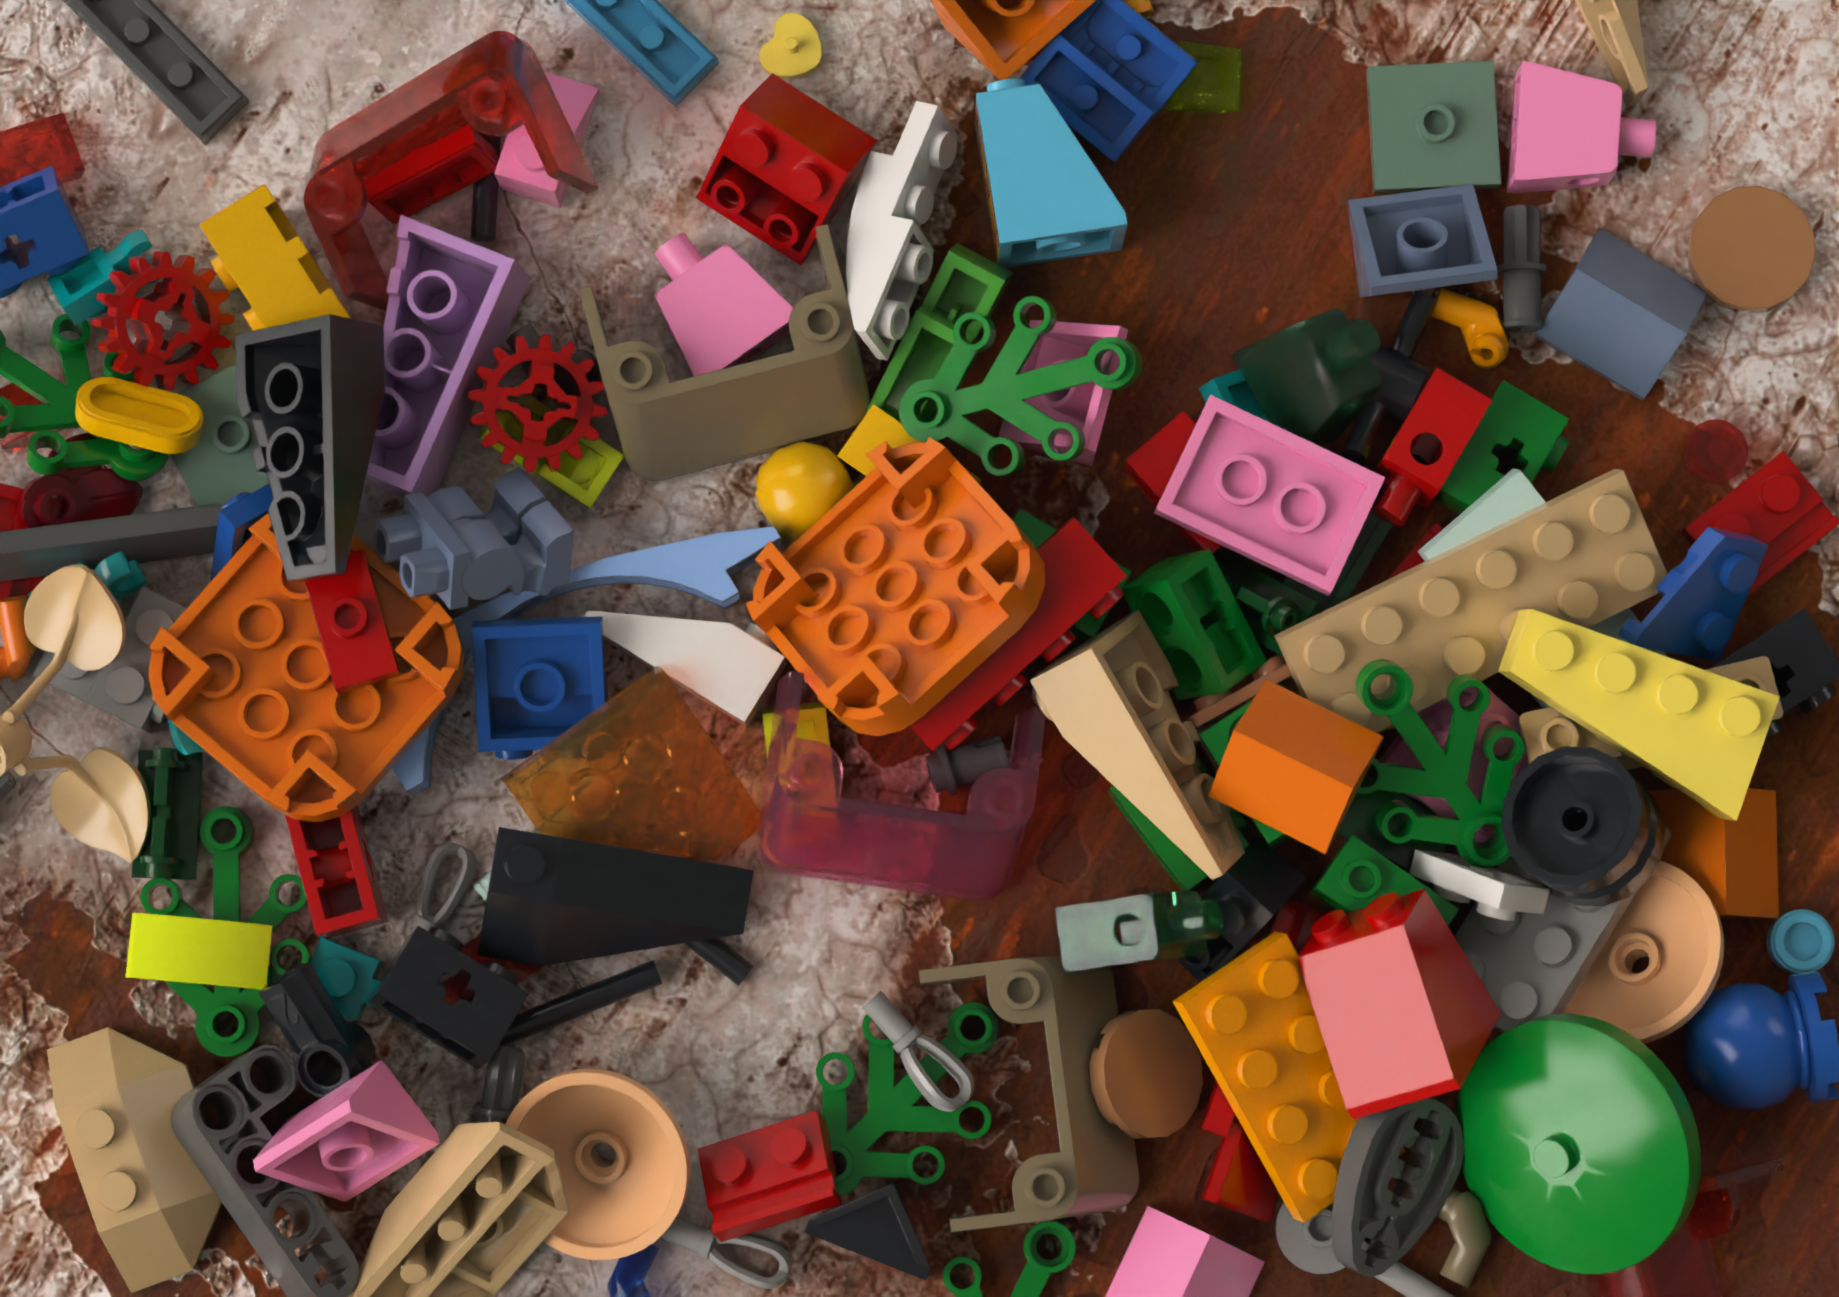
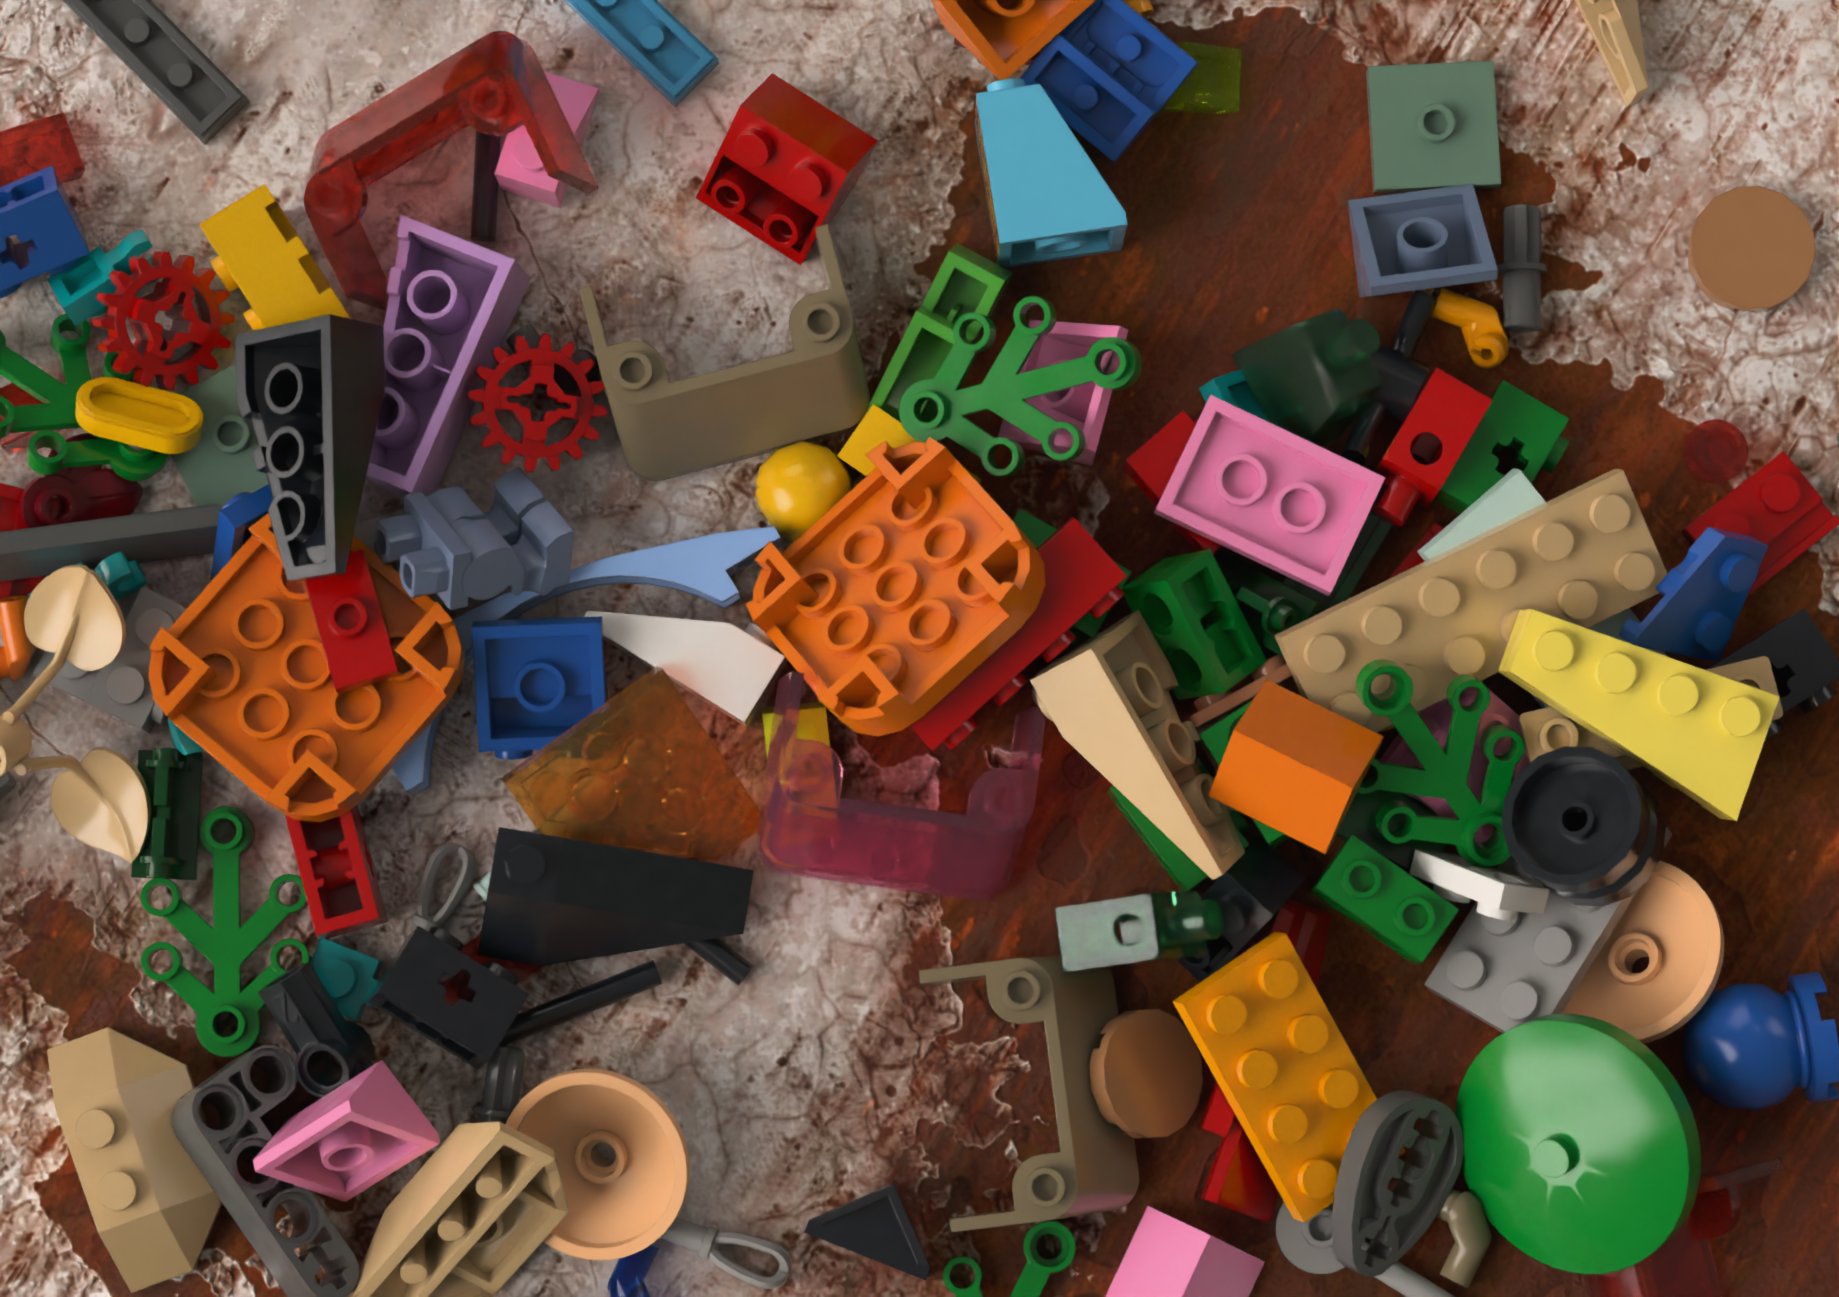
(199, 951): neon yellow slope -> none
(431, 173): red plate -> none
(578, 479): neon yellow slope -> none
(718, 307): bright pink torso -> none
(769, 1176): red plate -> none
(793, 49): light yellow piece -> none
(884, 242): white slope -> none
(892, 1107): green plant -> none
(906, 1037): light grey piece -> none
(965, 763): dark grey pin -> none
(1395, 1002): slope -> none
(1569, 131): bright pink torso -> none
(1621, 314): sand blue slope -> none
(1726, 857): orange slope -> none
(1800, 941): medium azure tile -> none

